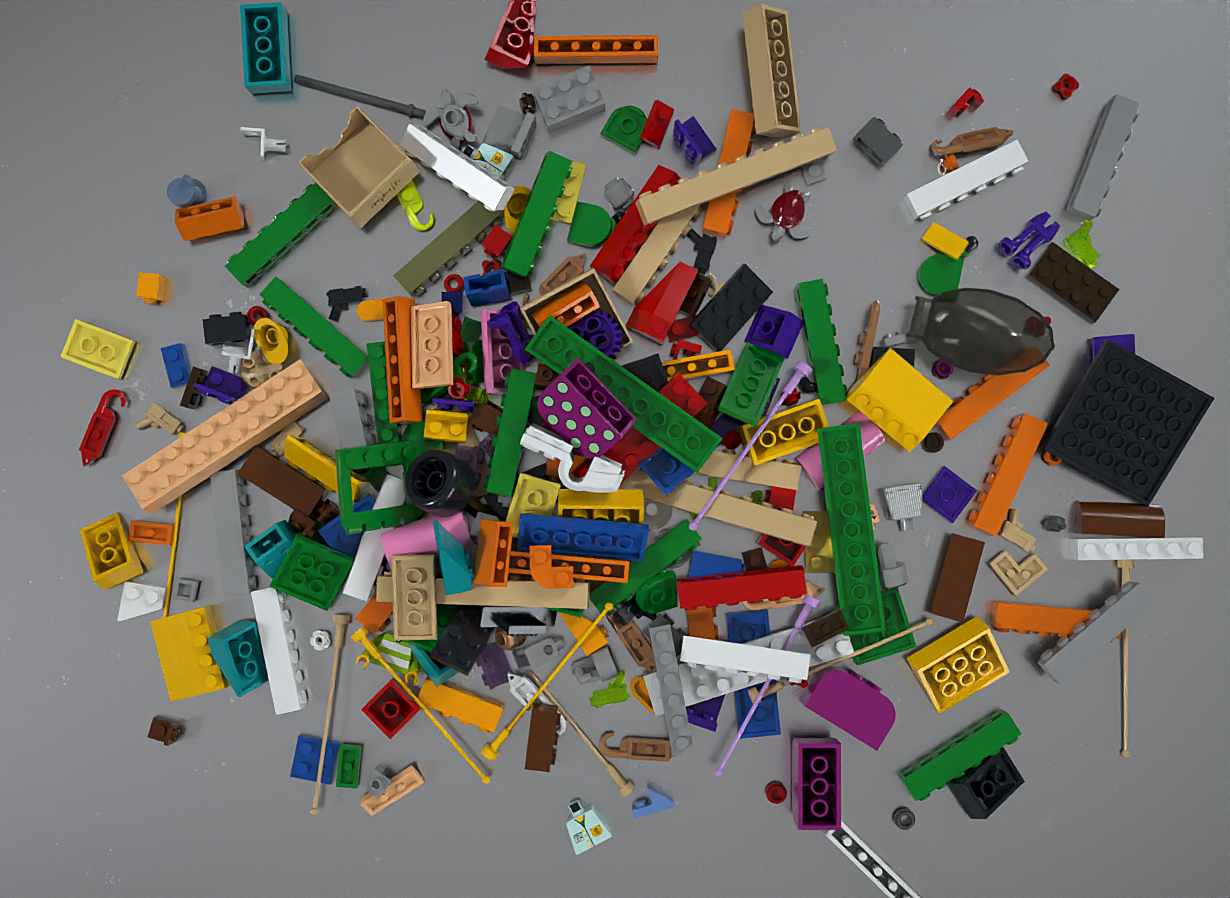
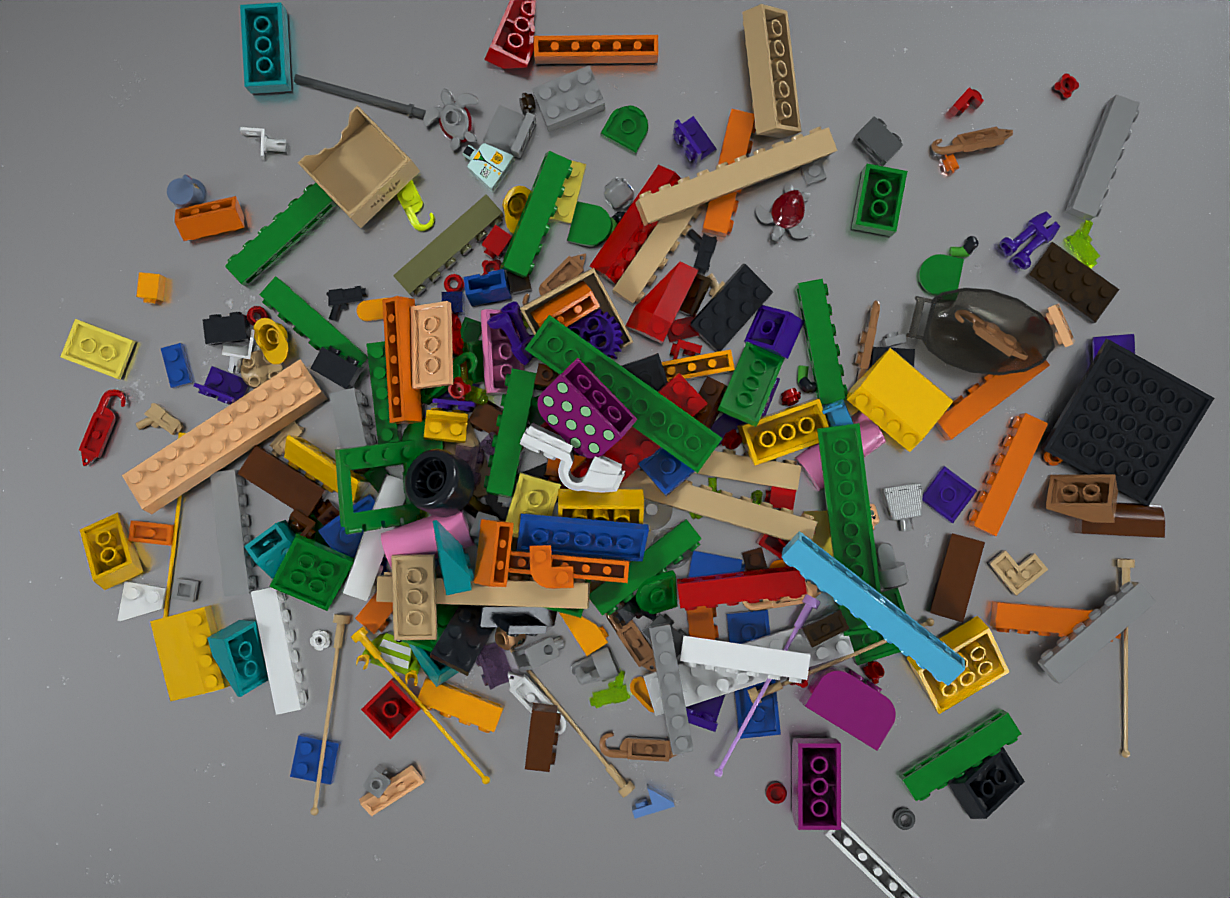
(164, 730): reddish brown bracket -> none
(191, 396): dark brown plate -> none
(337, 367): none -> black brick
(348, 766): green plate -> none
(456, 167): white brick -> none
(490, 751): yellow piece -> none
(586, 827): light aqua torso -> none
(657, 123): red plate -> none
(801, 370): lavender piece -> none
(838, 413): none -> dark azure bracket
(873, 608): none -> medium azure brick
(874, 671): none -> red plate
(879, 199): none -> green brick
(933, 442): dark brown plate -> none
(942, 373): magenta plate -> none
(945, 241): yellow tile -> none
(965, 180): white brick -> none
(992, 334): none -> medium nougat plate
(1012, 532): tan piece -> none
(1055, 523): dark grey plate -> none
(1063, 333): none -> light nougat plate
(1084, 496): none -> medium nougat slope
(1136, 548): white brick -> none

